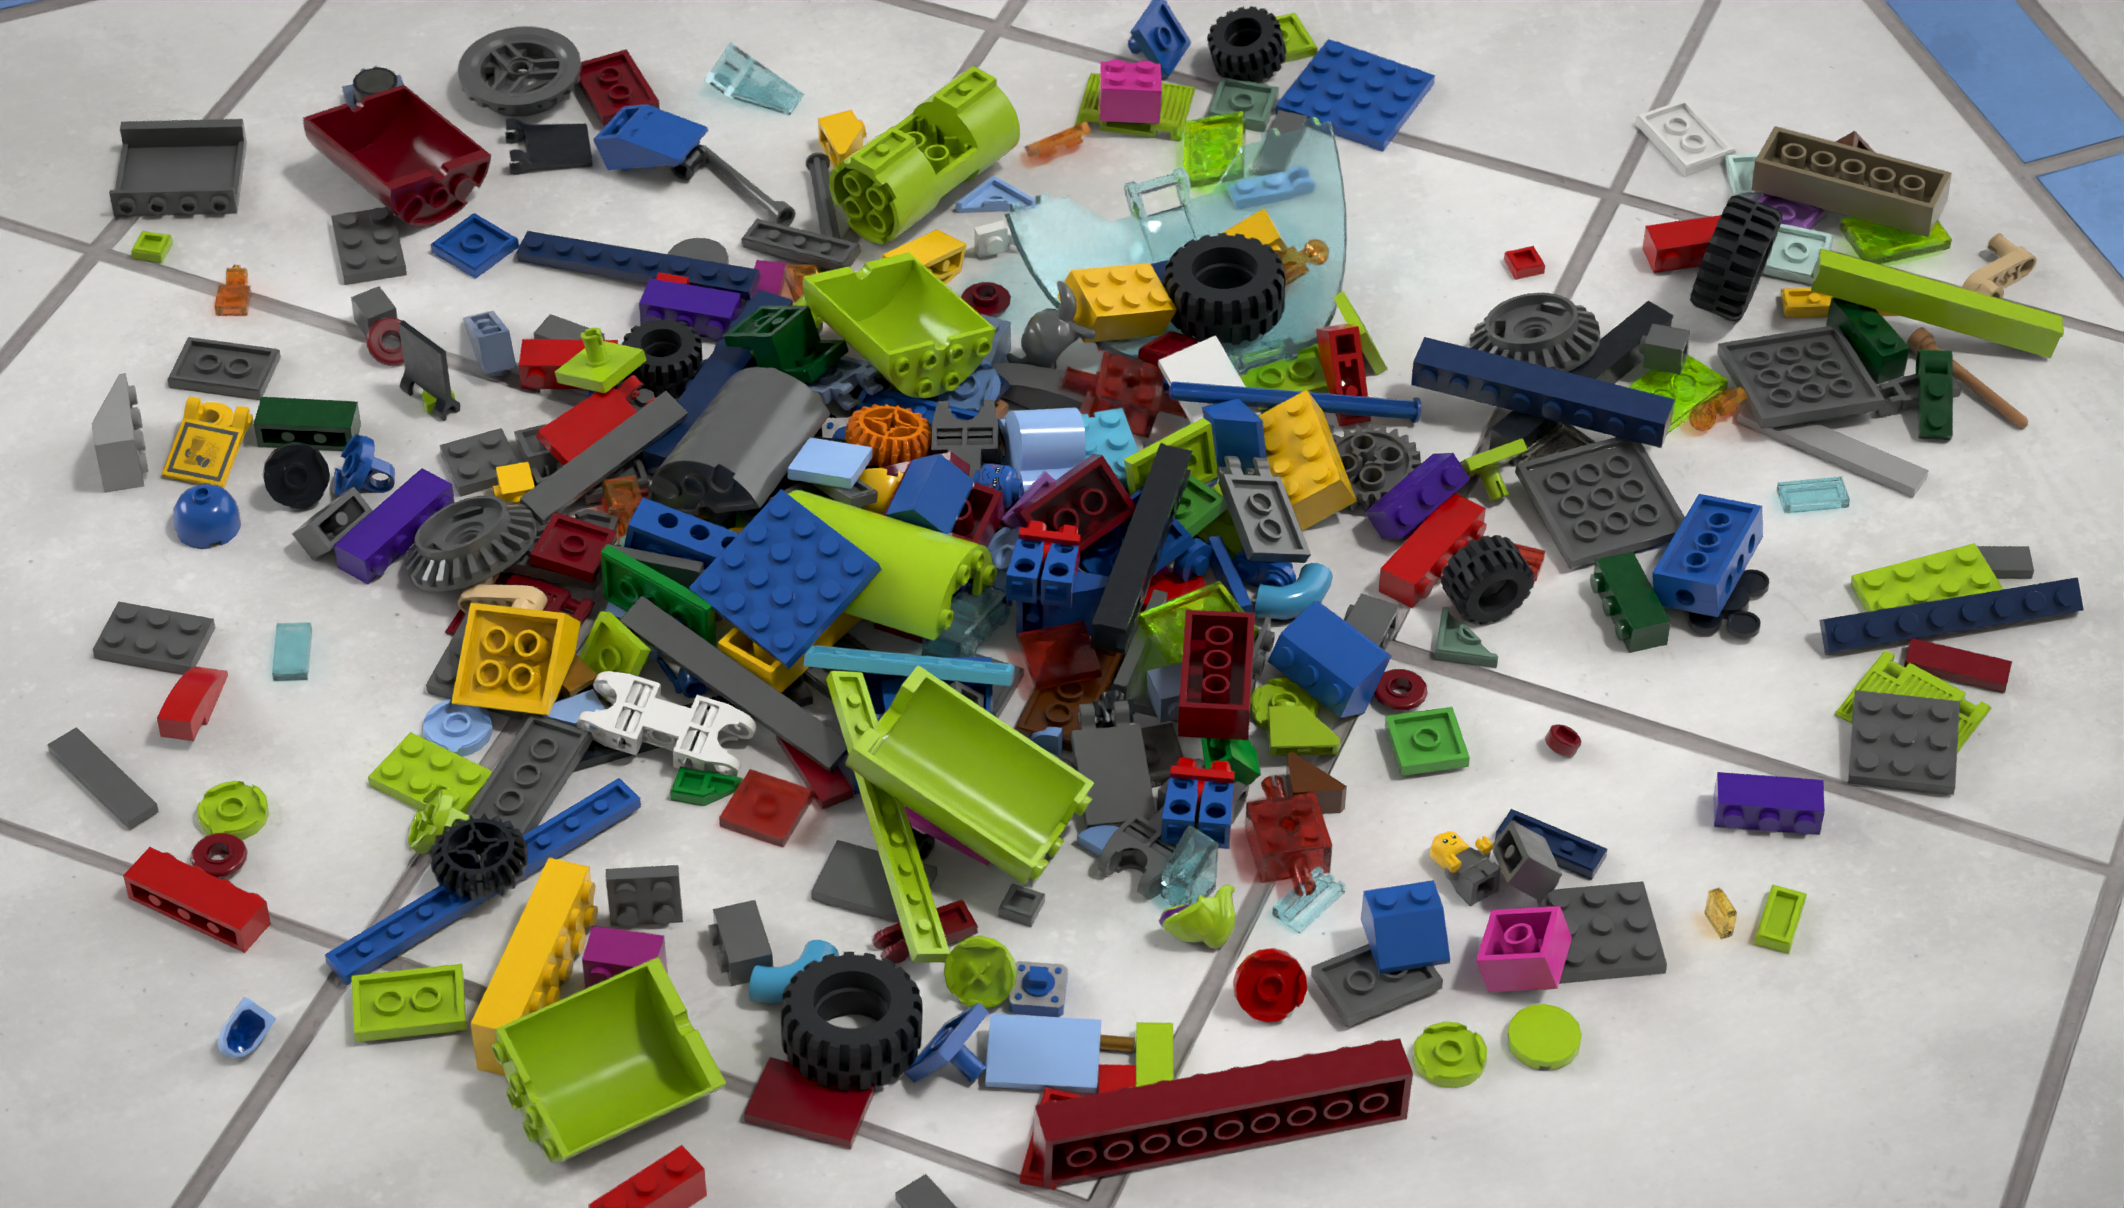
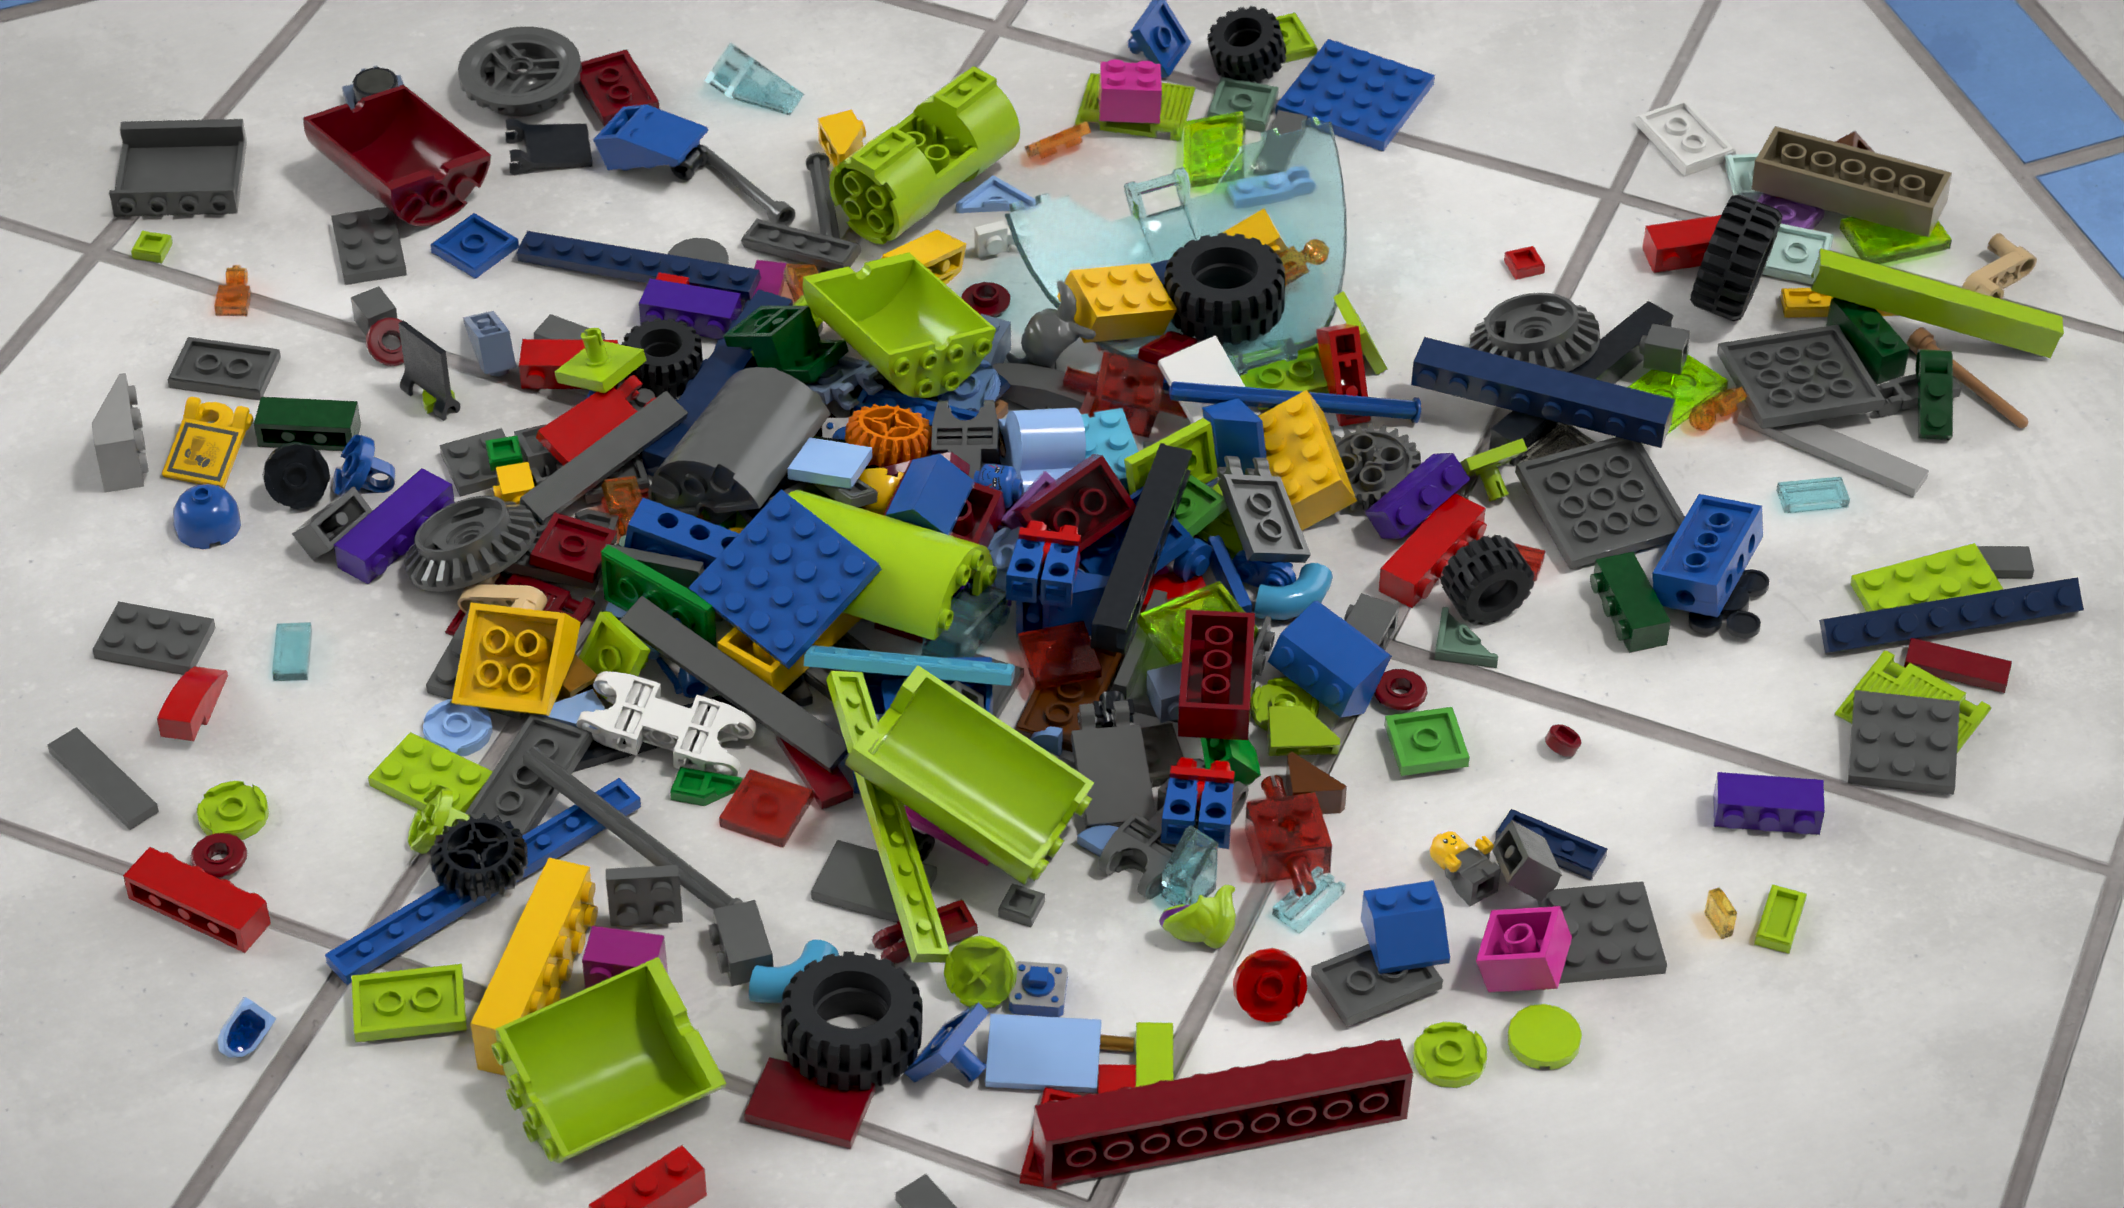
(503, 452): none -> green tile
(625, 828): none -> dark grey axle

